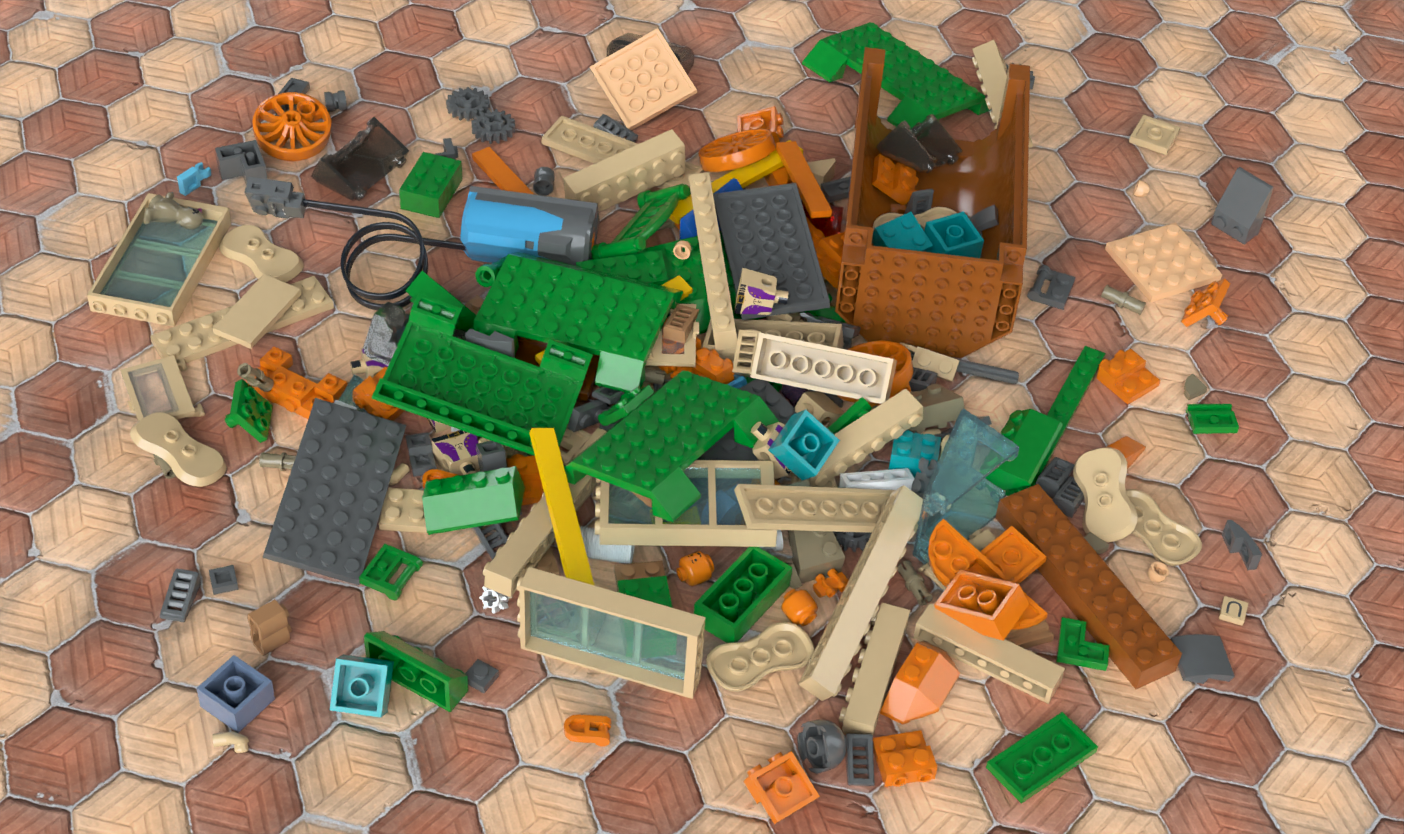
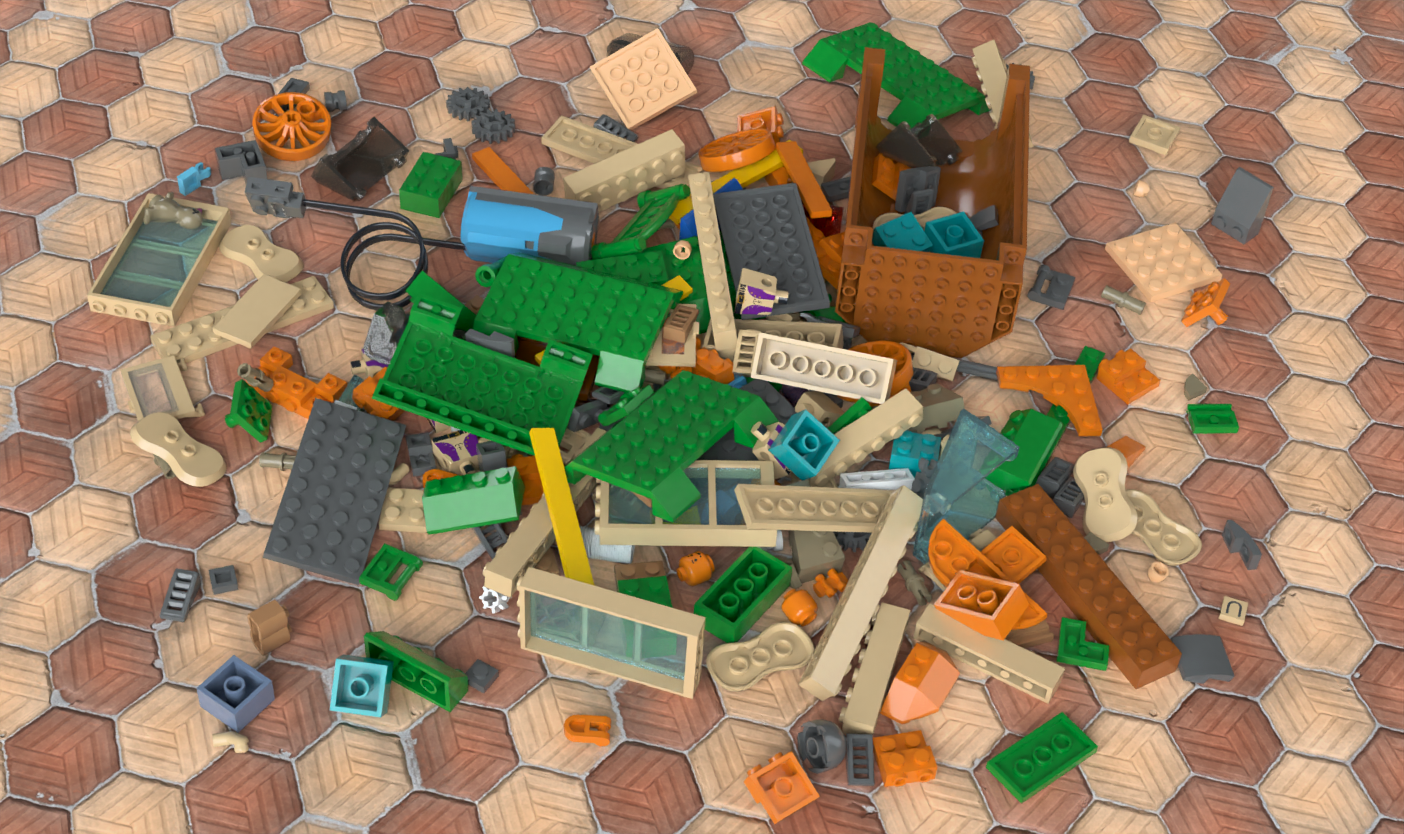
(916, 180): none -> dark grey slope
(1061, 386): none -> orange plate

